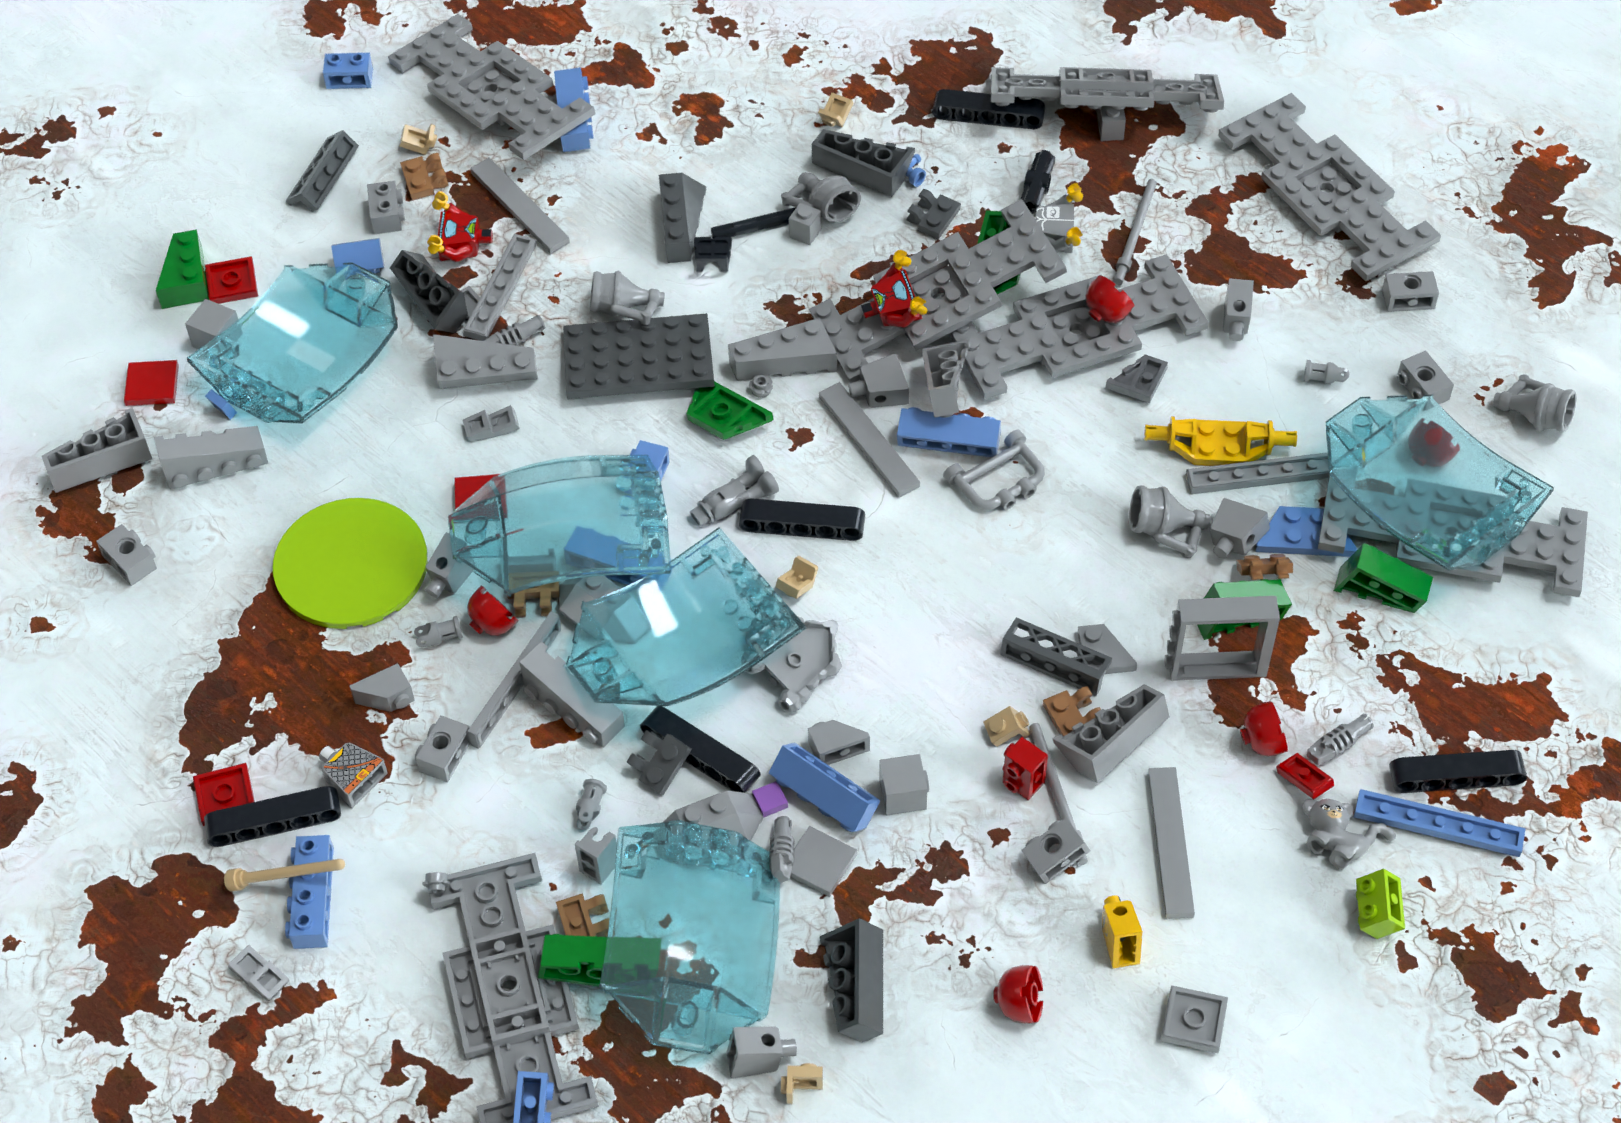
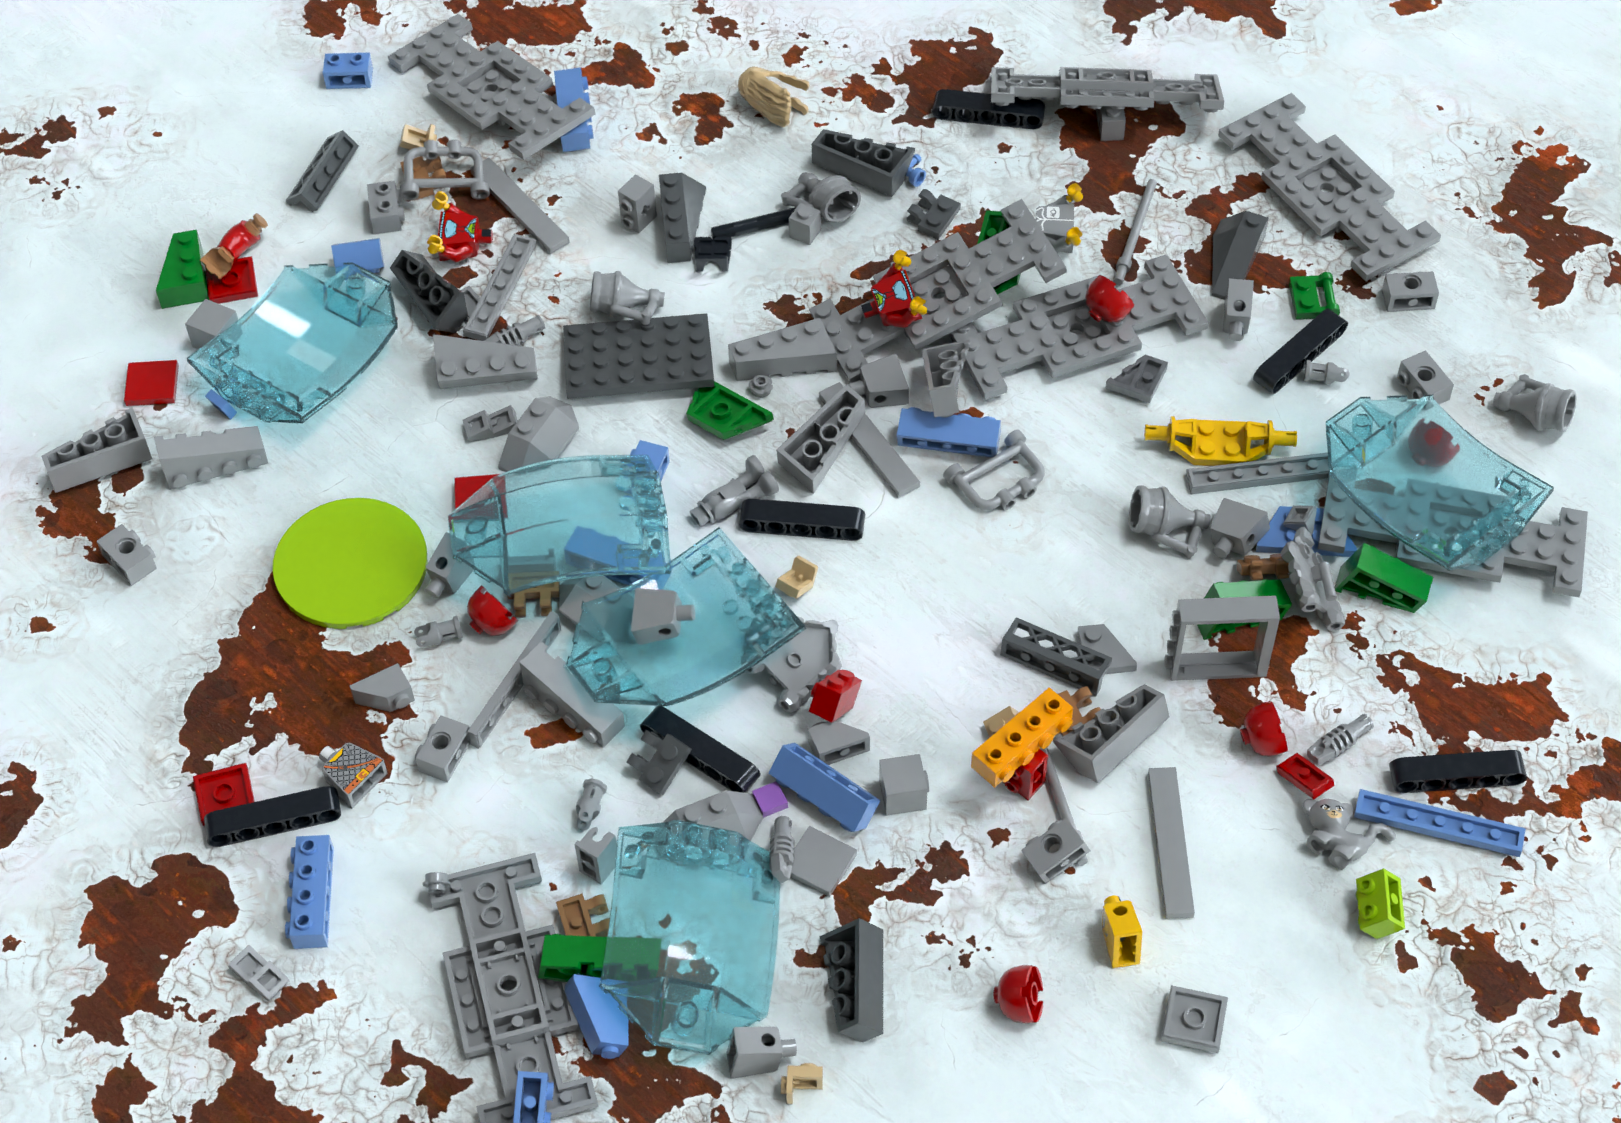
(233, 244): none -> piece
(238, 879): tan piece -> none
(410, 188): none -> light grey bar
(539, 434): none -> light grey wedge
(598, 1016): none -> medium blue slope
(637, 203): none -> light grey brick
(658, 615): none -> light grey torso
(769, 97): none -> tan hair
(820, 439): none -> light grey wedge
(834, 695): none -> red brick
(836, 110): tan bracket -> none
(1022, 737): none -> light orange brick
(1038, 180): black piece -> none
(1236, 248): none -> dark grey wedge
(1301, 517): none -> light grey slope
(1304, 346): none -> black beam
(1305, 295): none -> green plate
(1312, 579): none -> light grey shield

